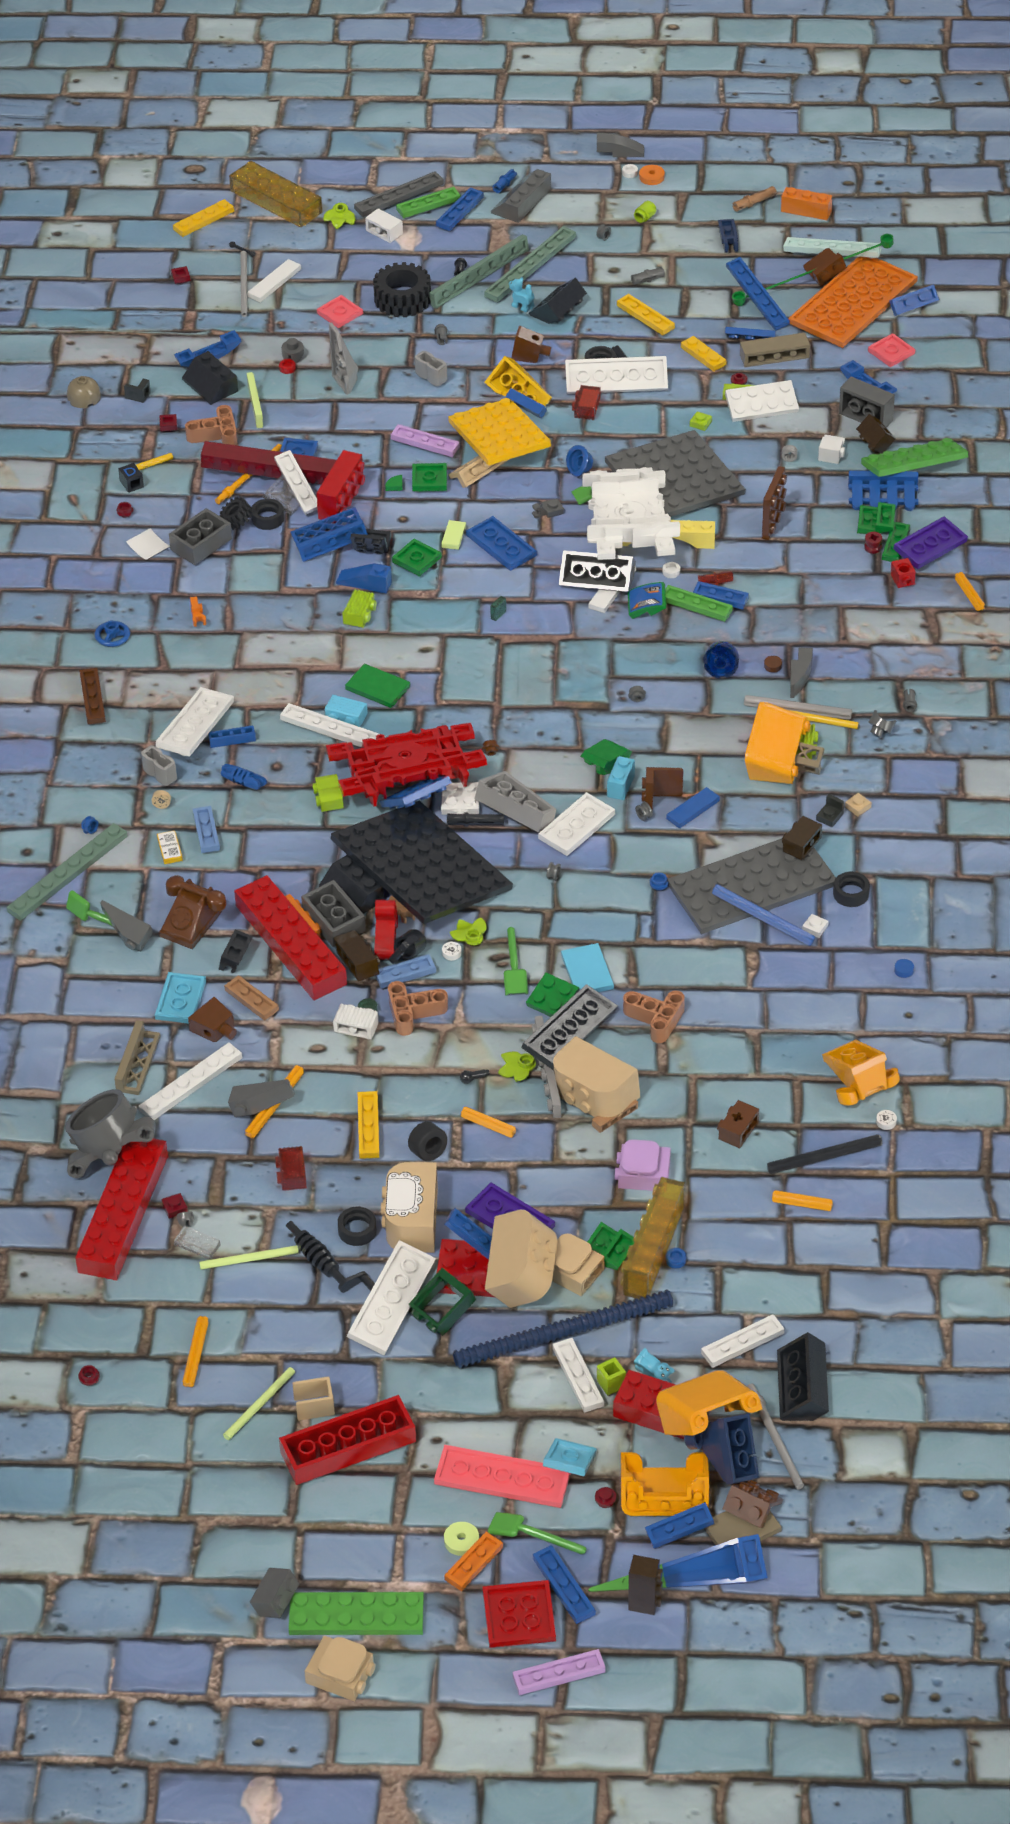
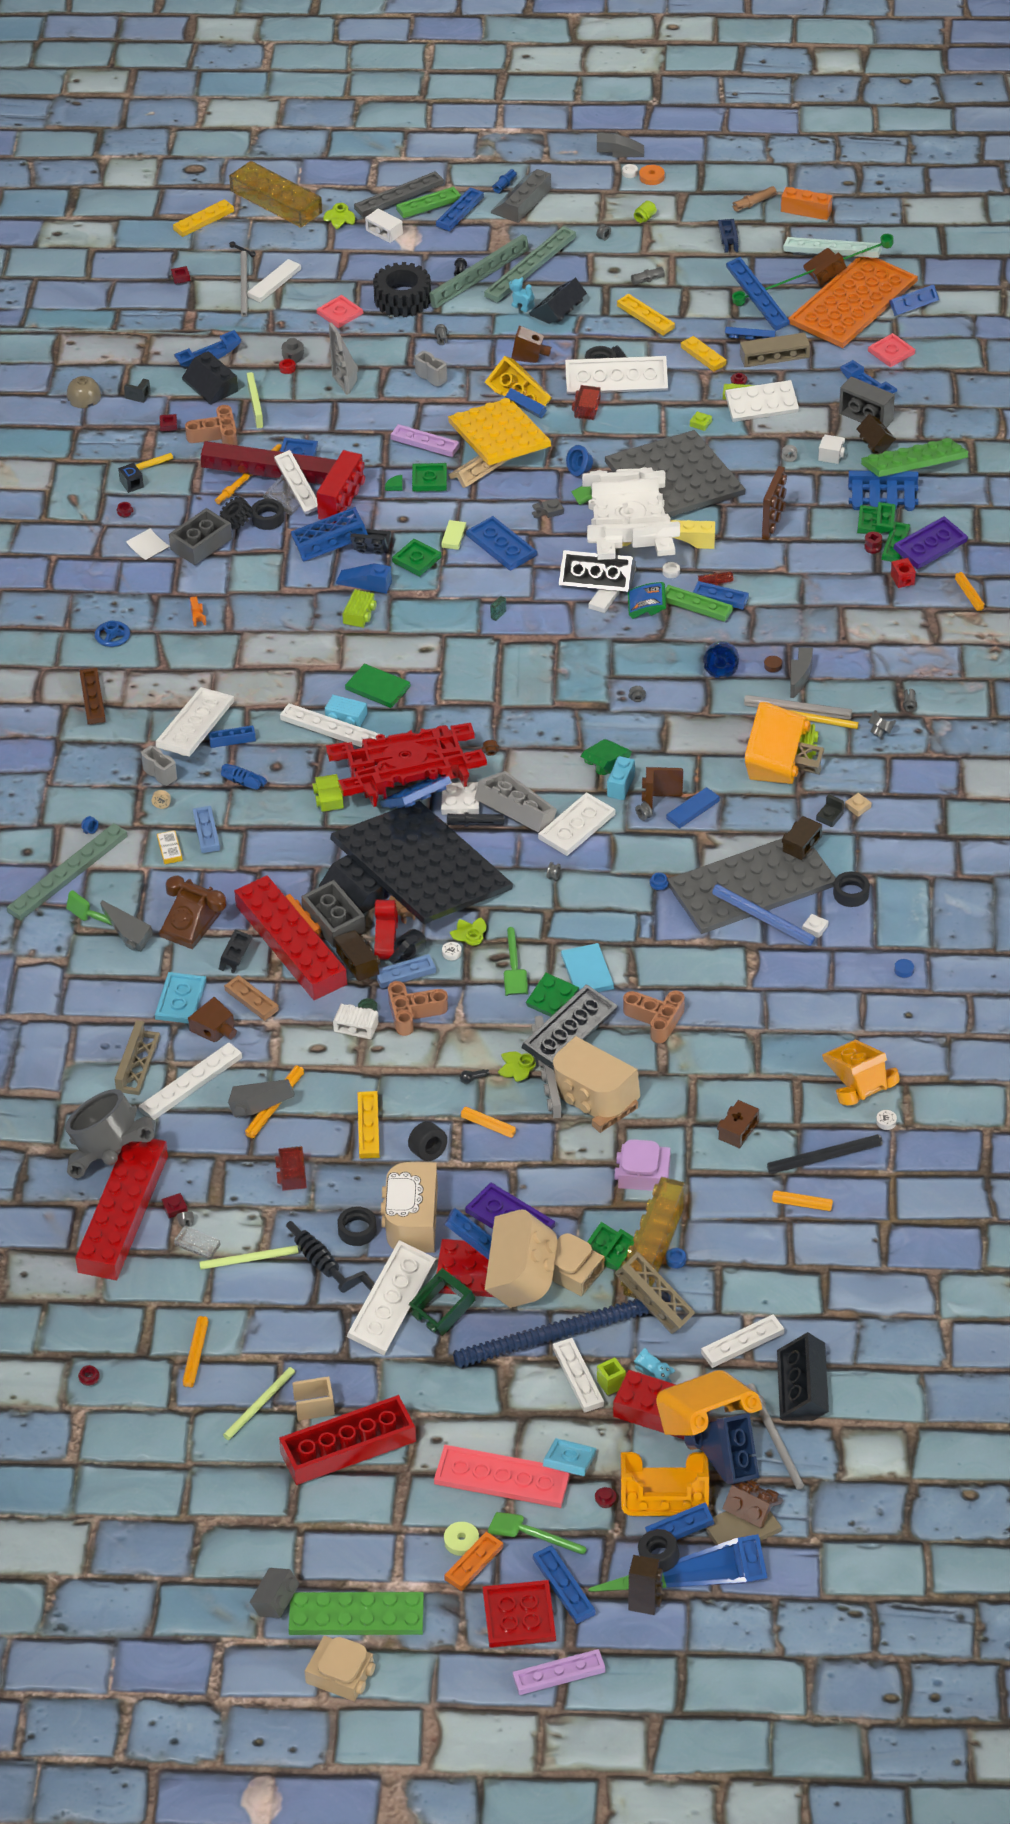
(650, 1298): none -> dark tan fence
(660, 1539): none -> black tyre

